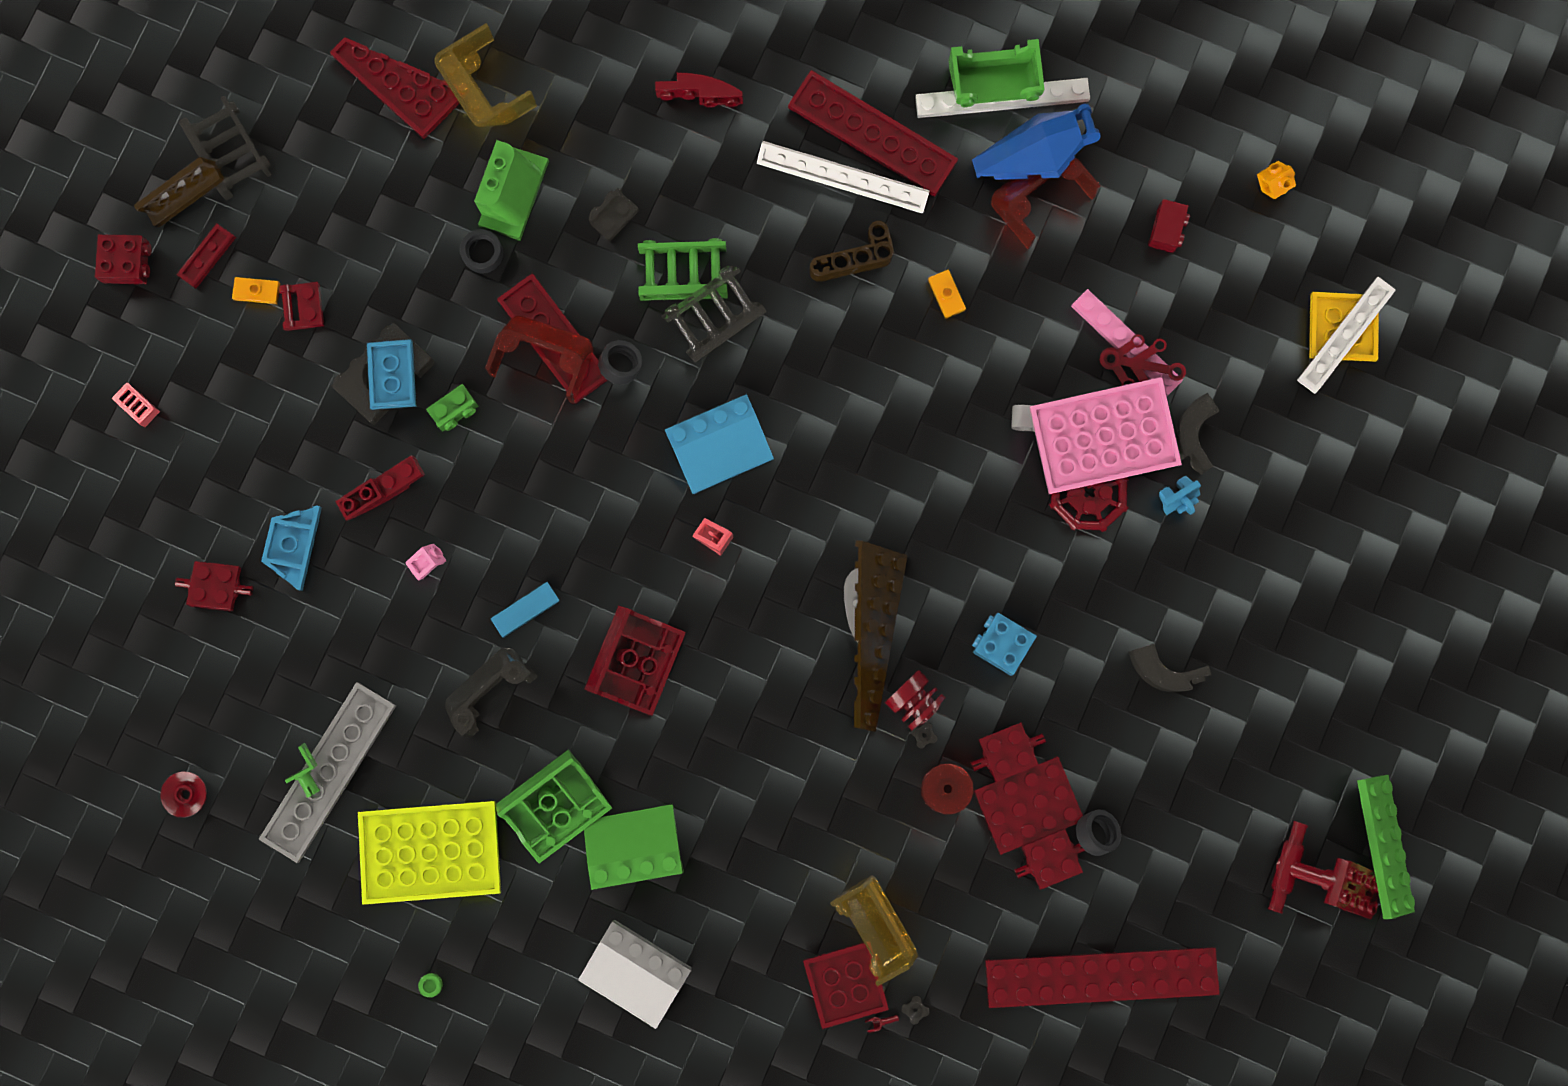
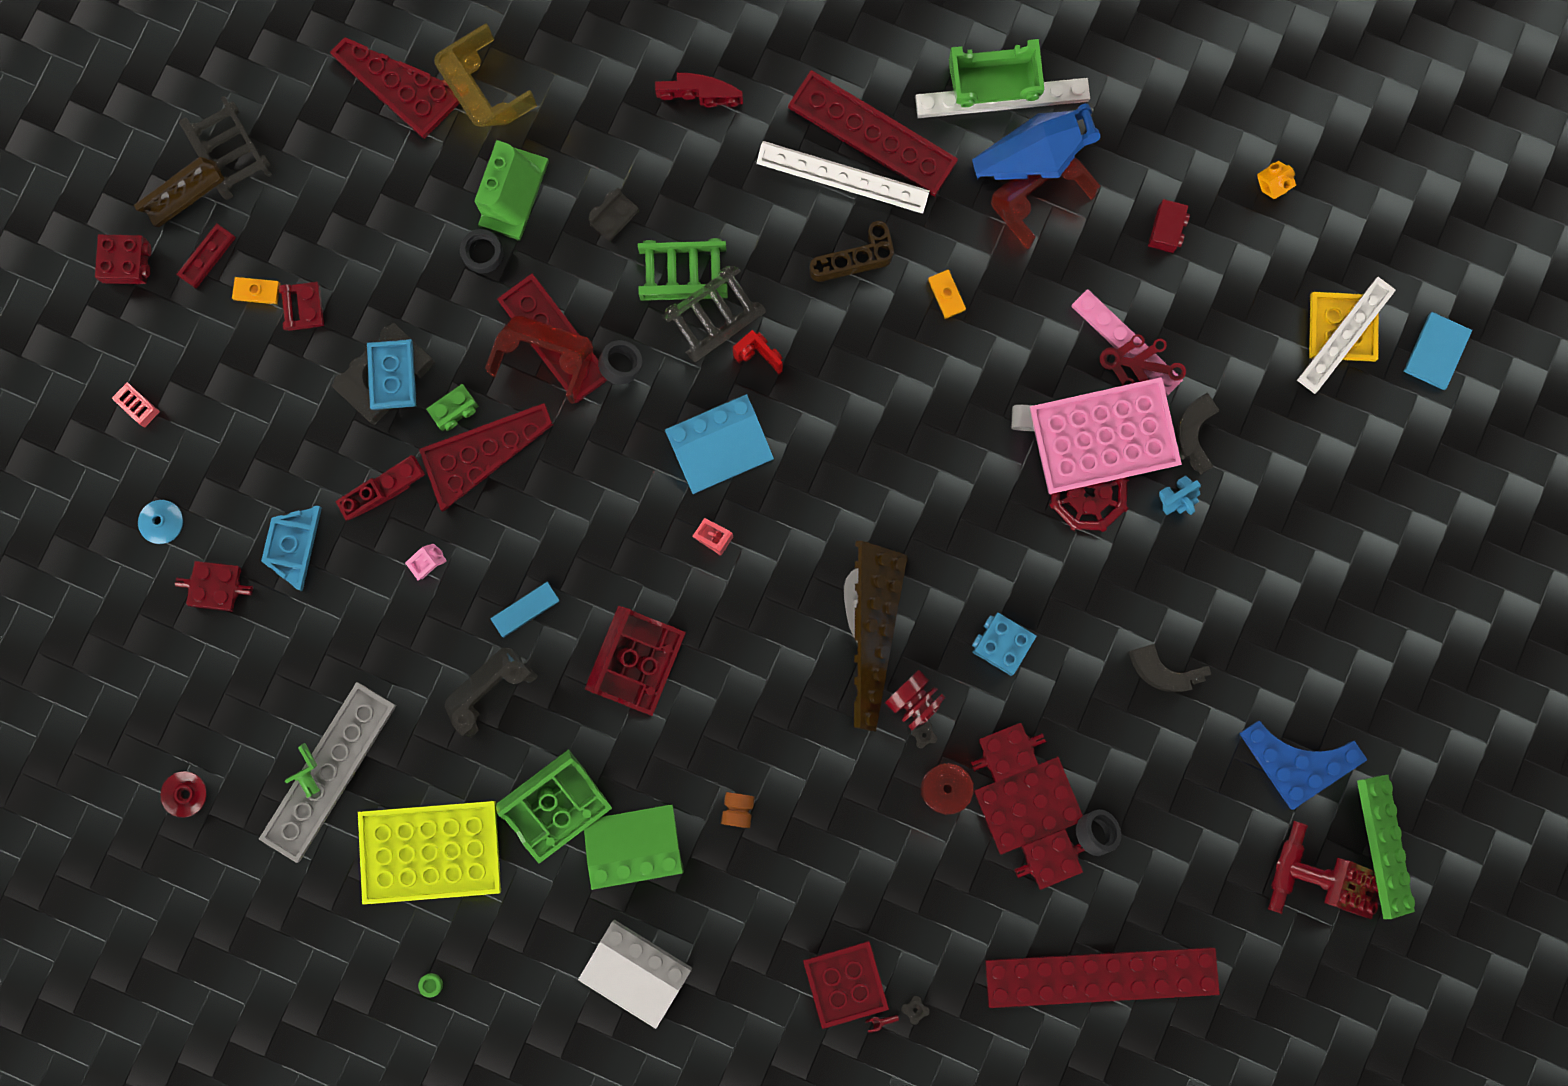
(170, 524): none -> dark azure dish
(470, 457): none -> dark red wing
(737, 810): none -> dark orange wheel
(745, 350): none -> red bracket
(879, 928): clear yellow windscreen -> none
(1299, 772): none -> blue plate
(1437, 351): none -> dark azure tile

